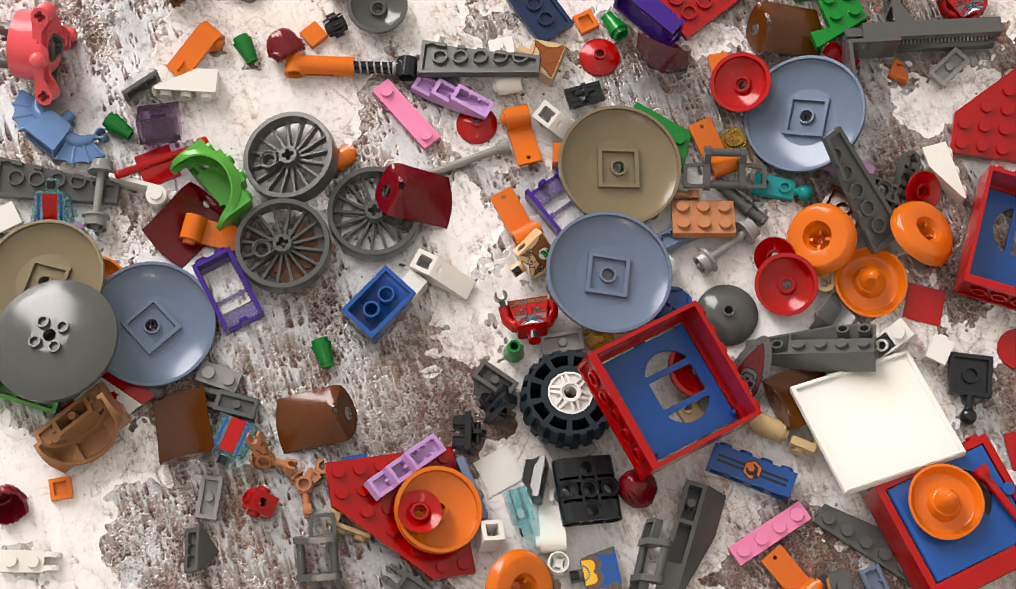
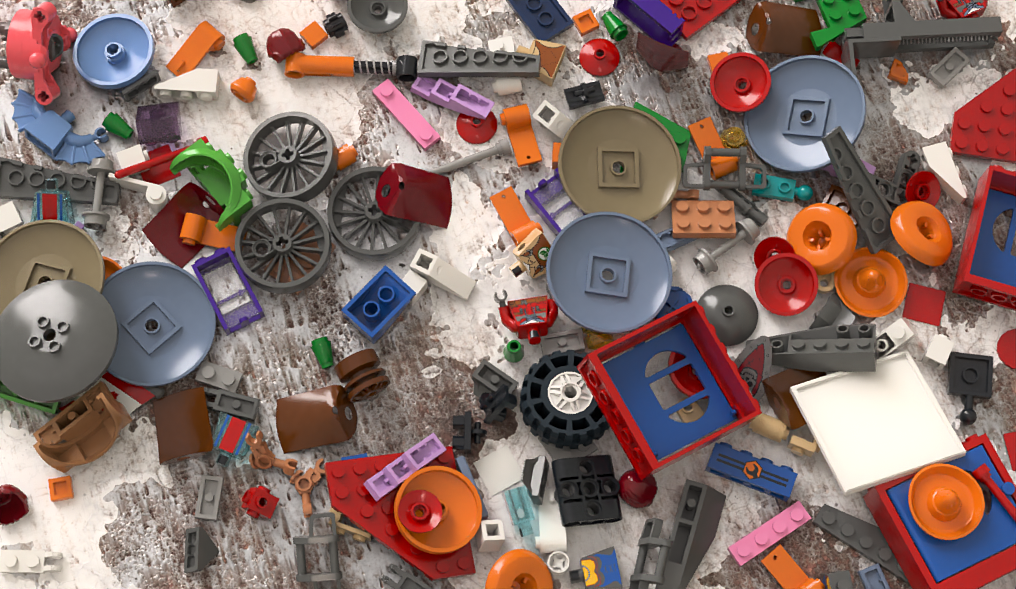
(113, 51): none -> medium blue dish
(132, 156): none -> white brick
(244, 89): none -> orange cone
(361, 375): none -> reddish brown wheel

